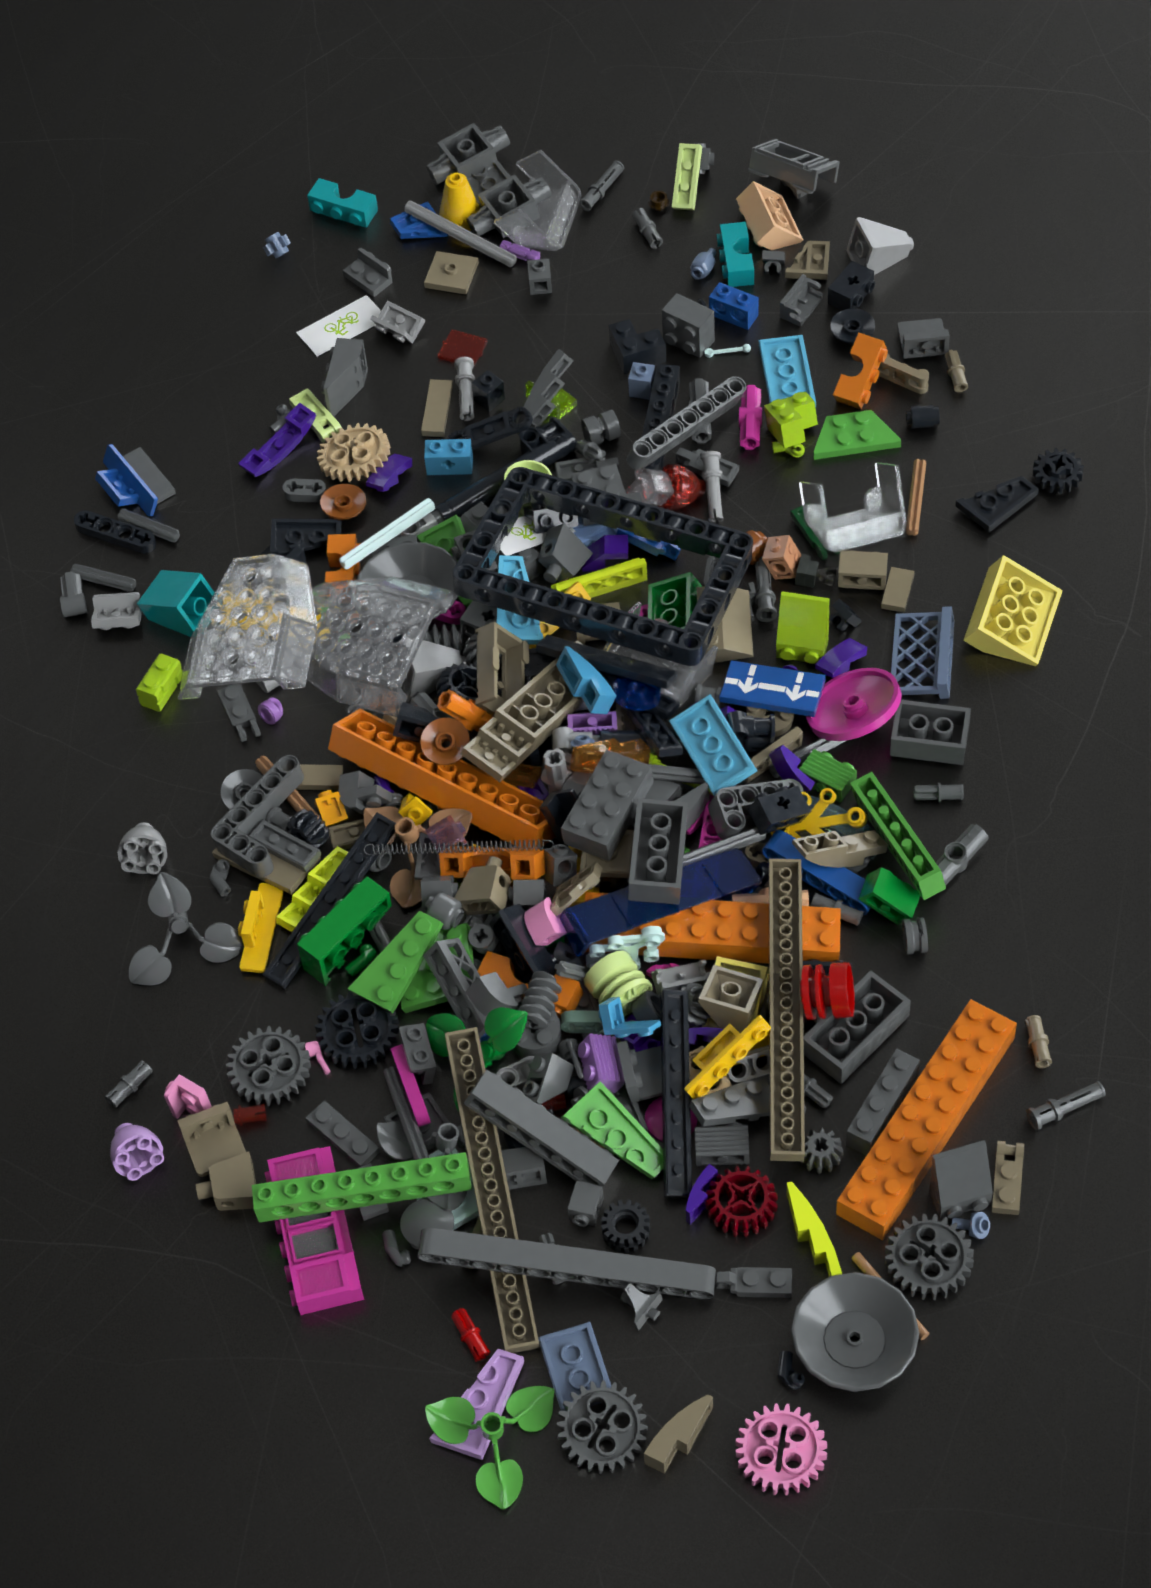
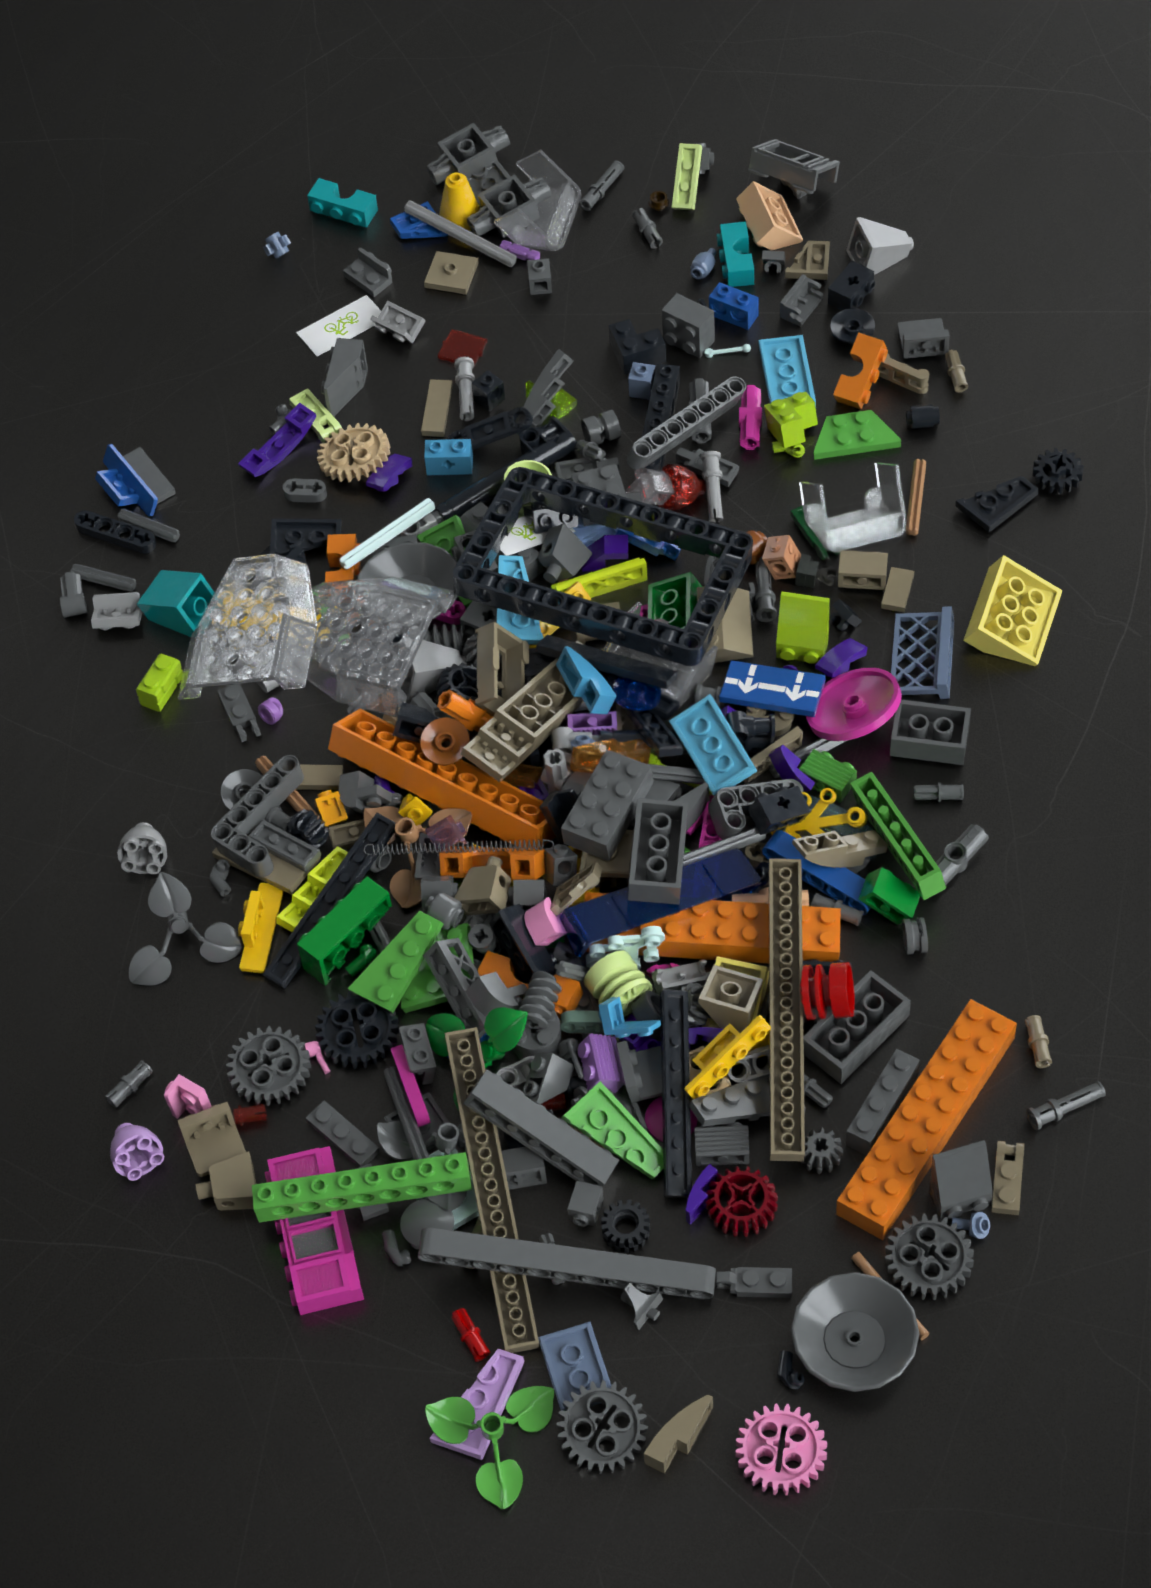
(343, 501): dark orange dish -> none
(811, 1229): neon yellow slope -> none

